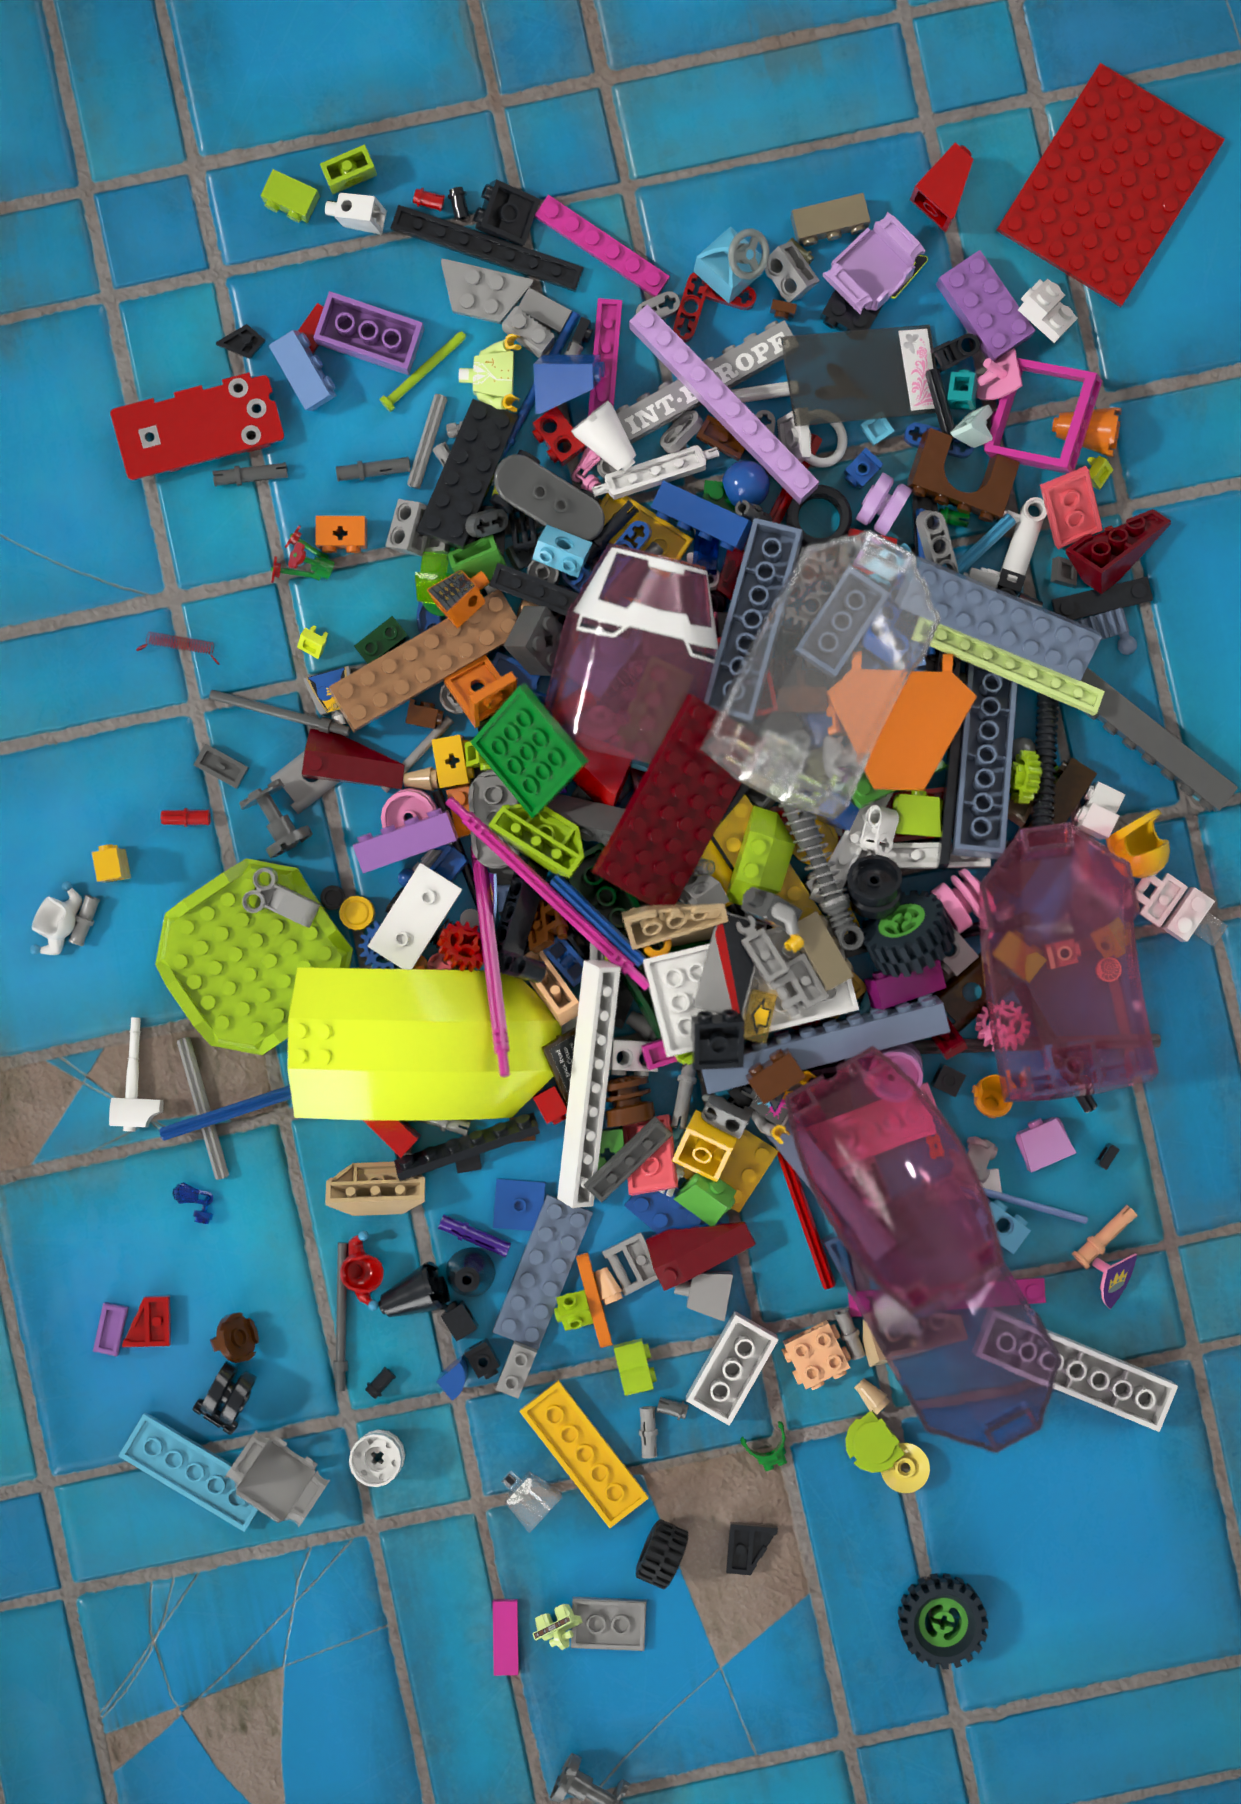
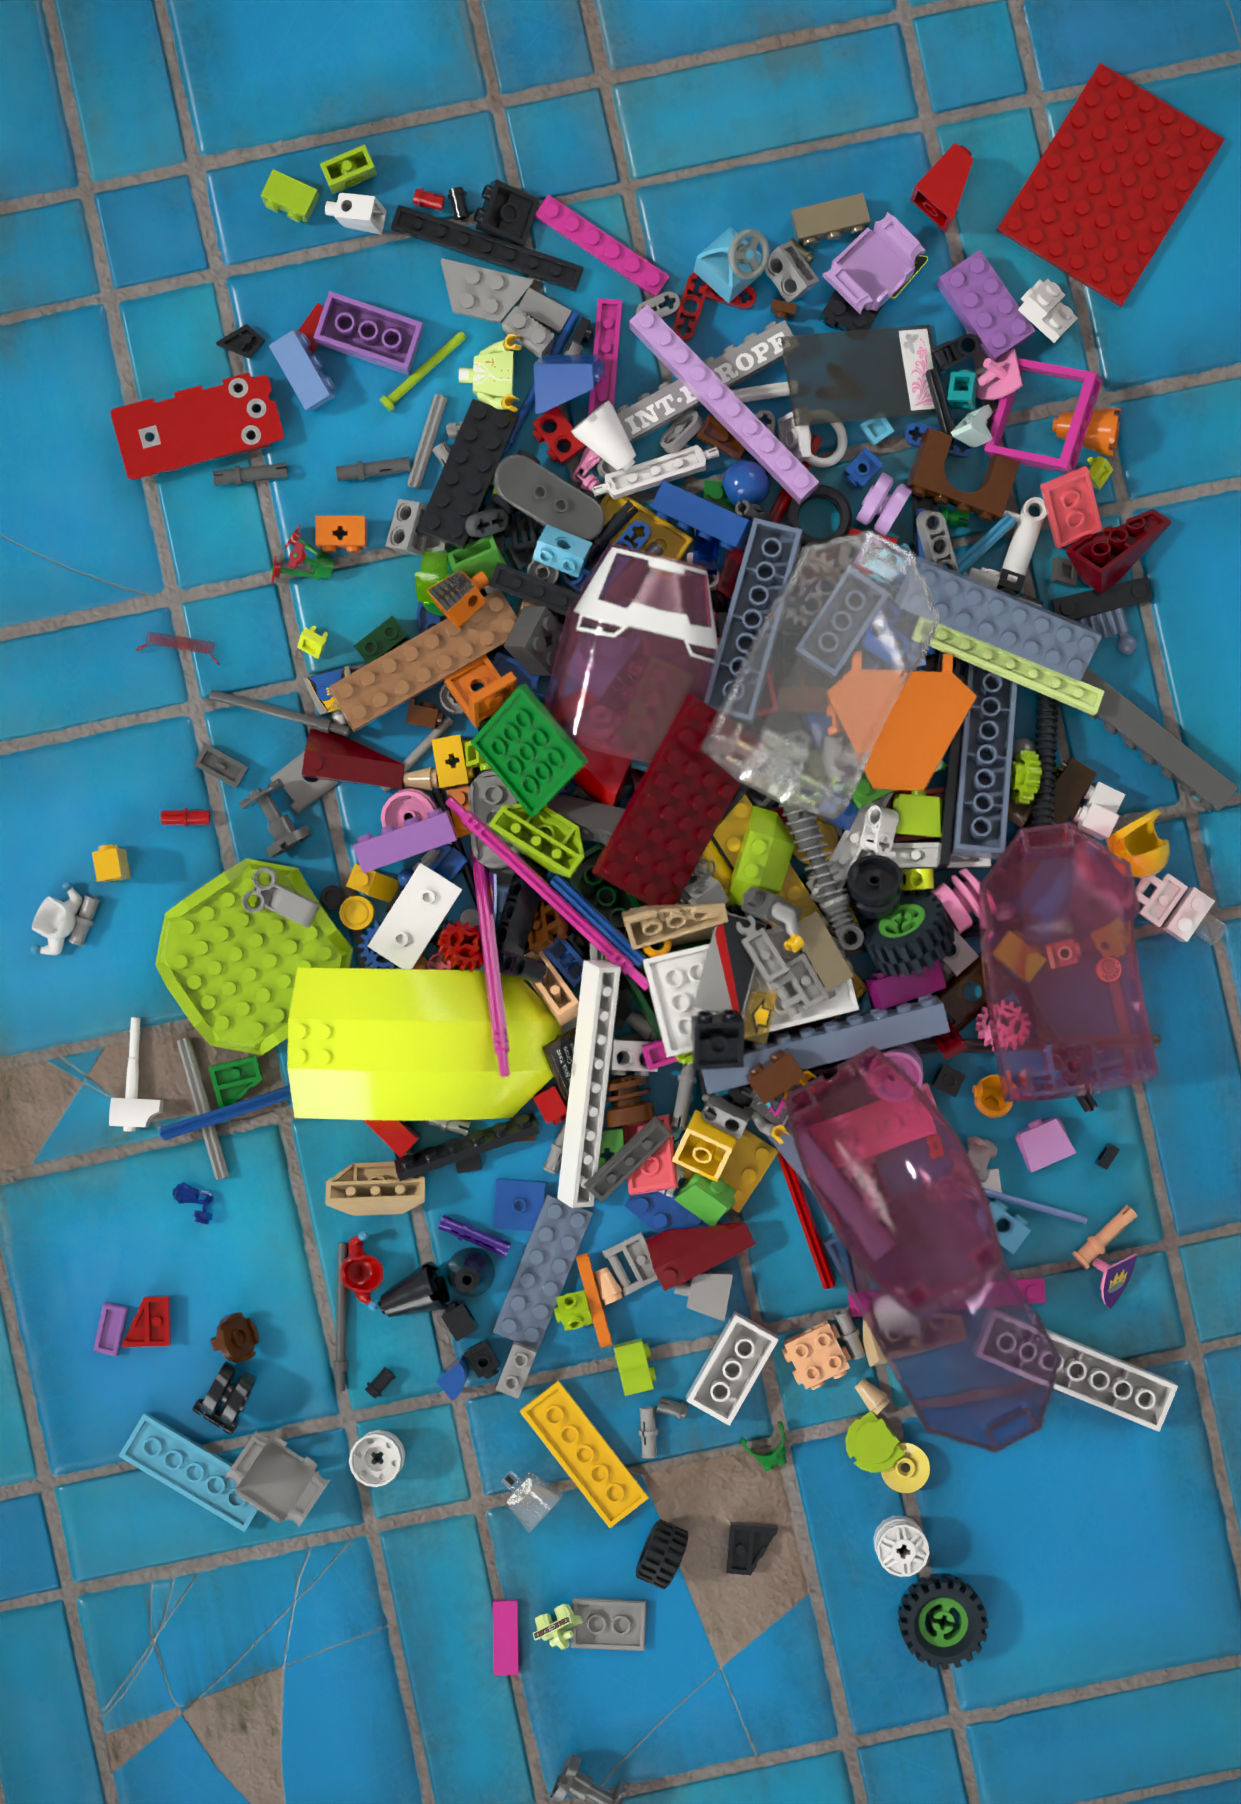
(235, 1078): none -> green wing
(373, 884): none -> yellow slope
(555, 1156): none -> light grey pin
(890, 1537): none -> white wheel
(917, 879): none -> neon yellow leg

